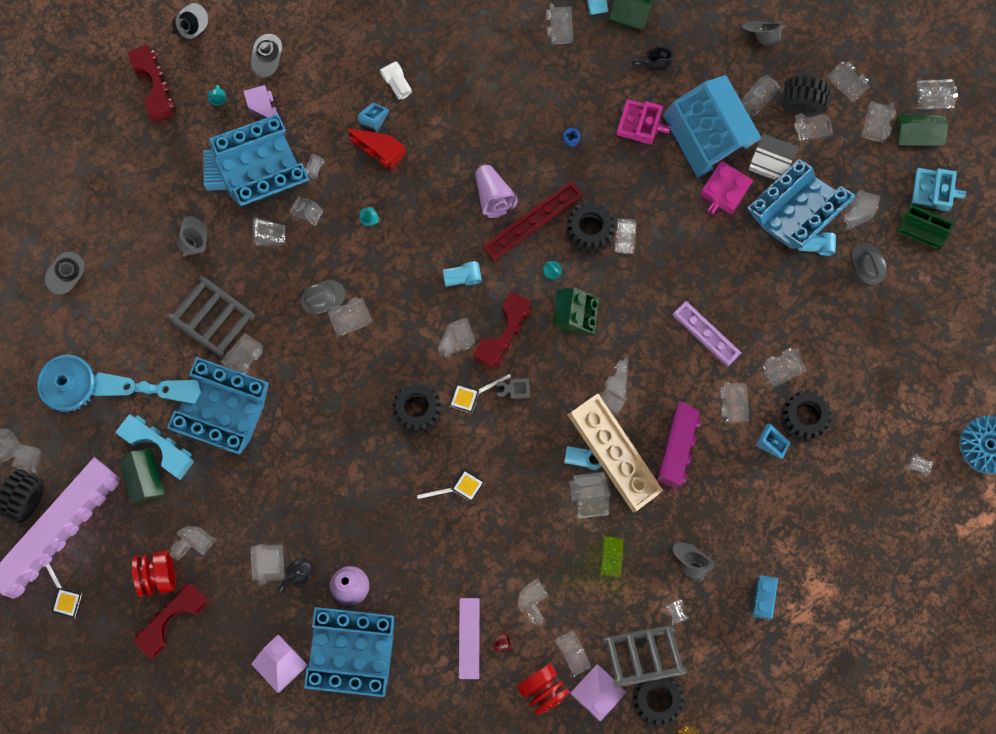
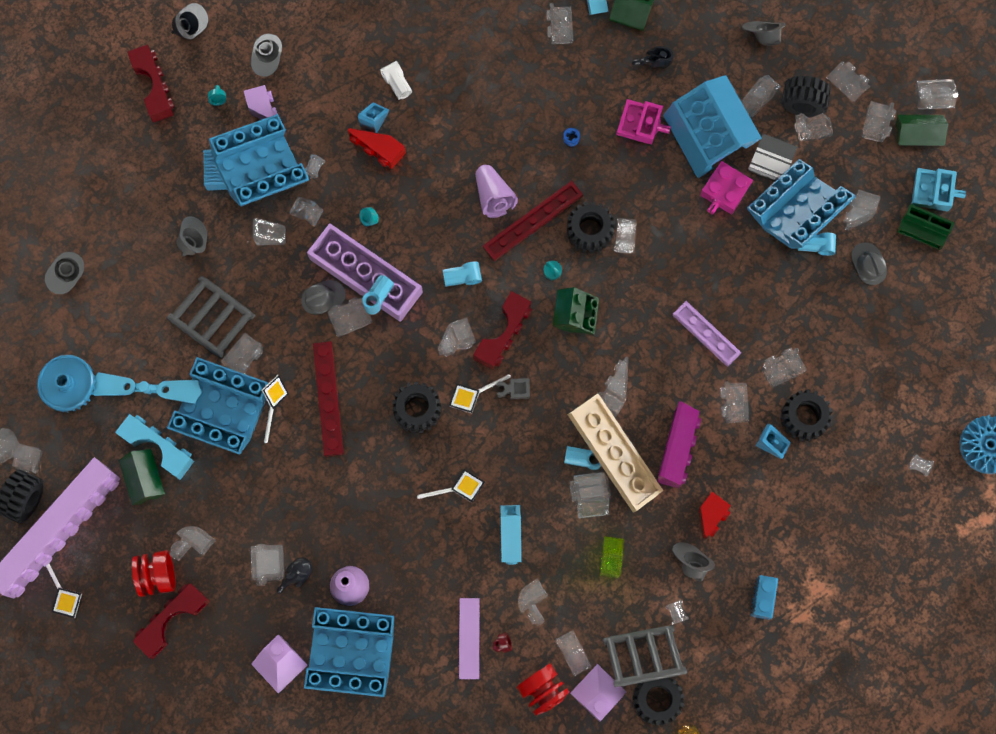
(274, 392): none -> piece
(328, 399): none -> dark red plate
(361, 268): none -> lavender brick
(377, 293): none -> medium azure piece
(511, 534): none -> medium azure slope
(711, 513): none -> red slope

